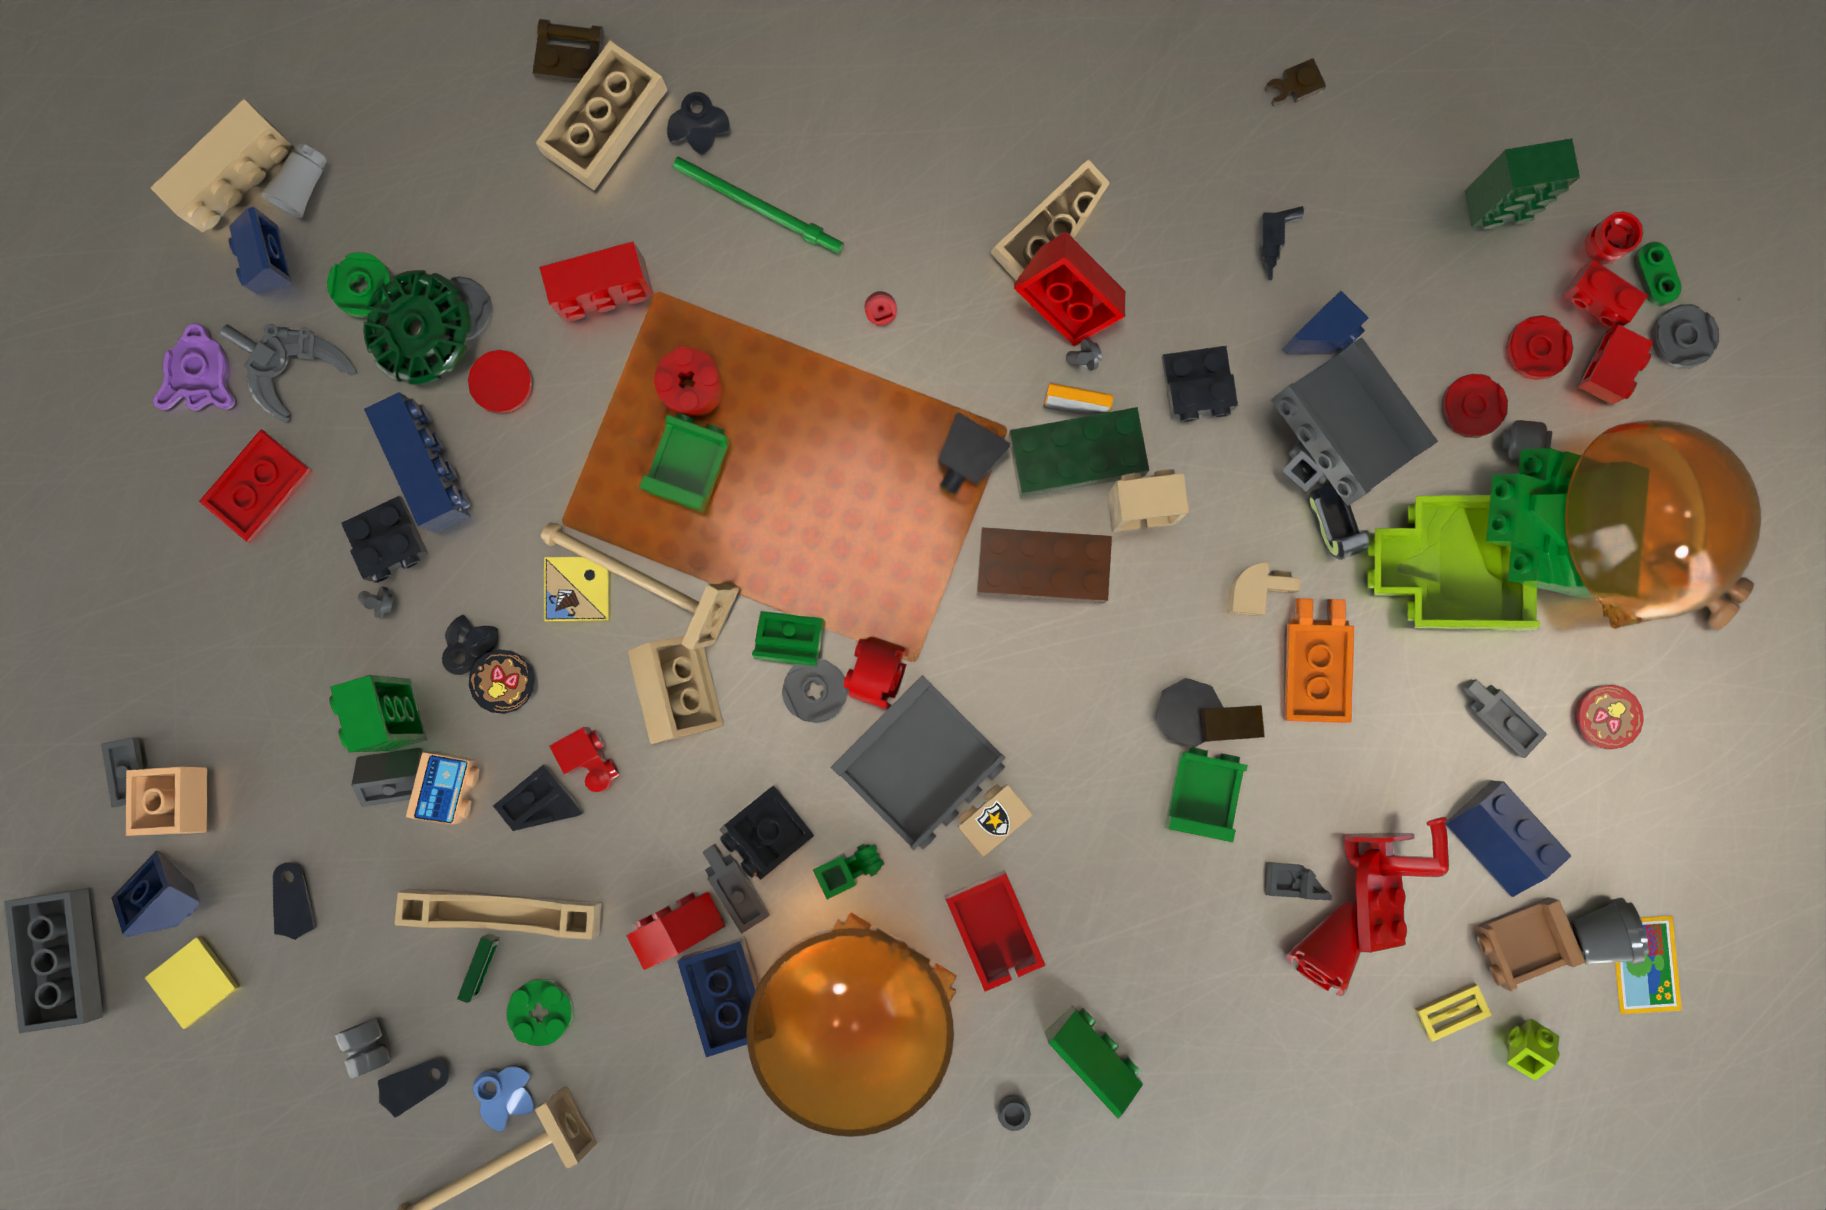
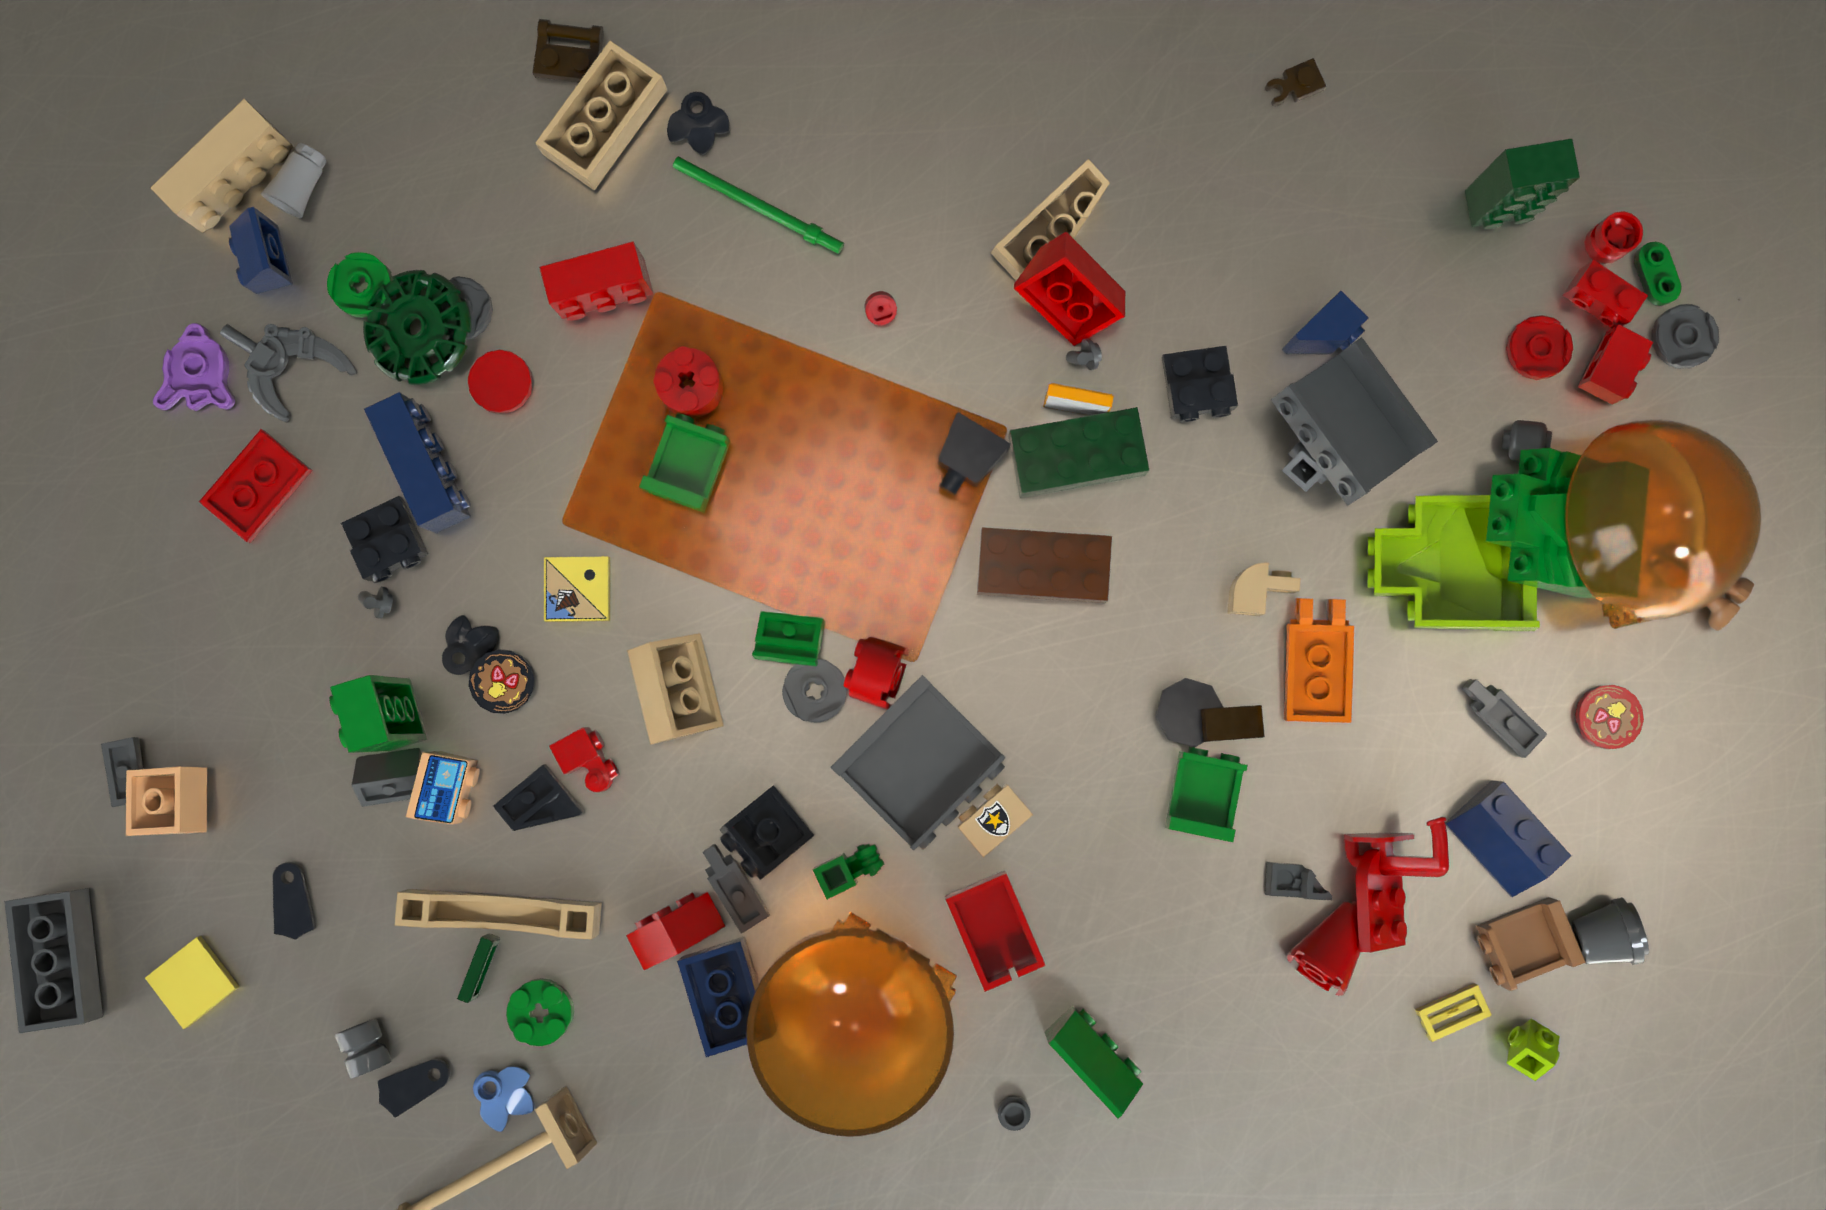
(154, 898): dark blue slope -> none
(708, 613): tan tile -> none
(1155, 498): tan piece -> none
(1273, 235): black piece -> none
(1338, 524): black animal -> none
(1474, 405): red tile -> none
(1655, 982): sticker -> none

